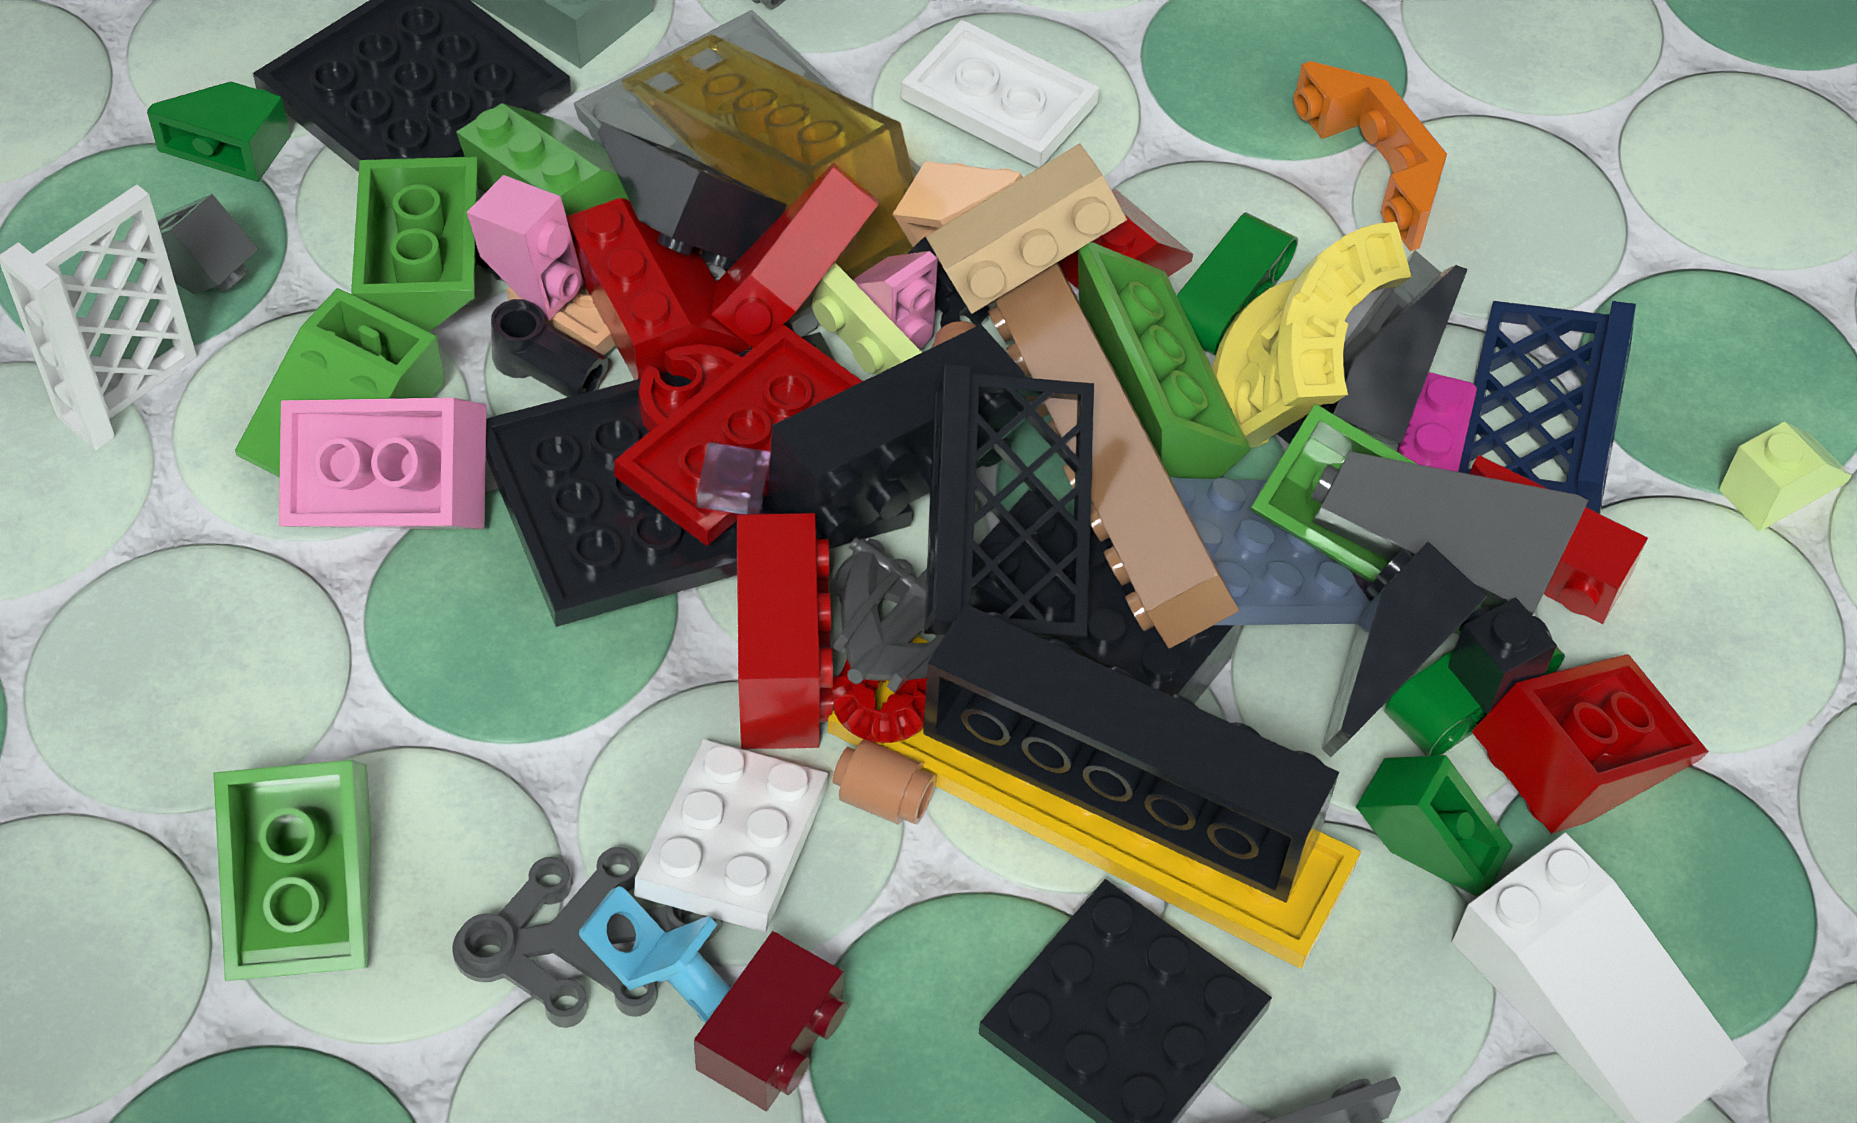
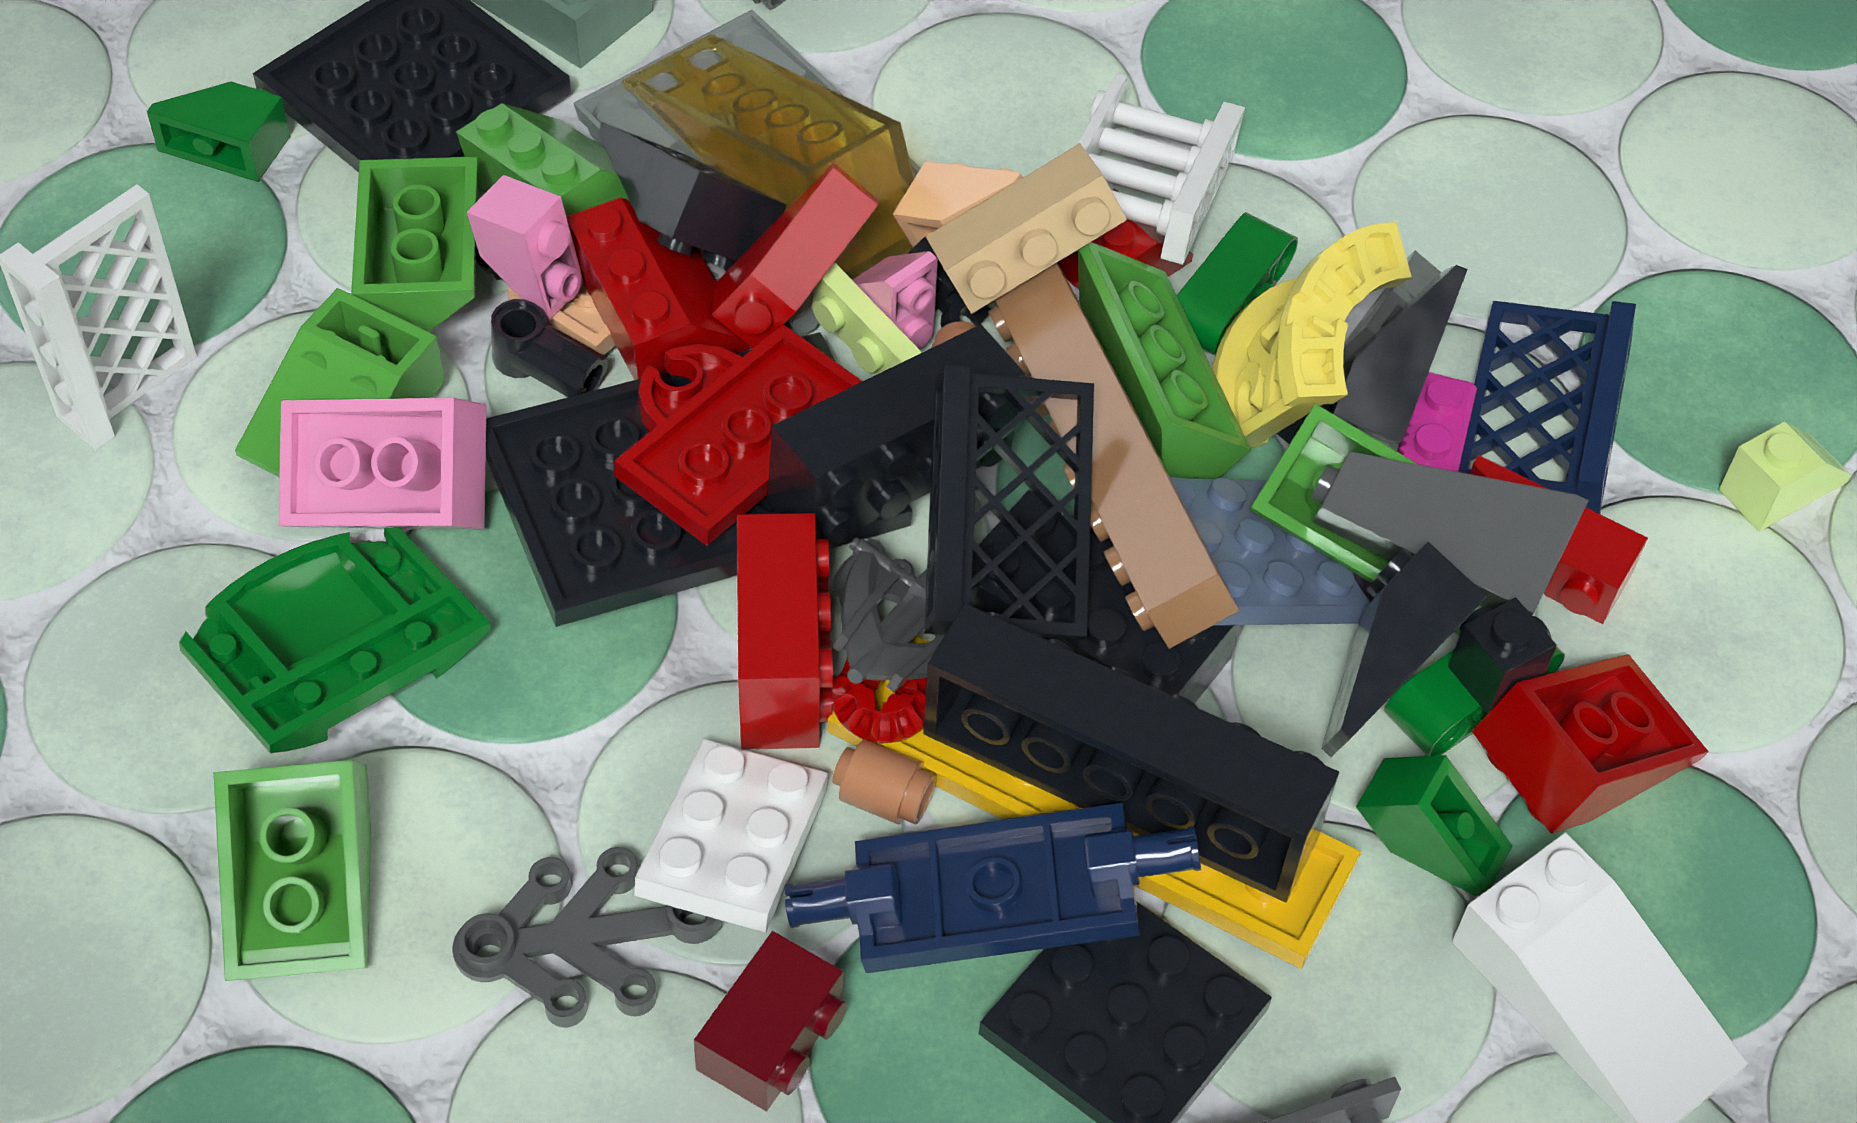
(204, 246): dark grey slope -> none
(329, 634): none -> green slope
(657, 953): medium azure bracket -> none
(733, 479): clear purple plate -> none
(994, 887): none -> dark blue plate
(1000, 93): white plate -> none
(1190, 191): none -> white fence
(1345, 99): orange slope -> none

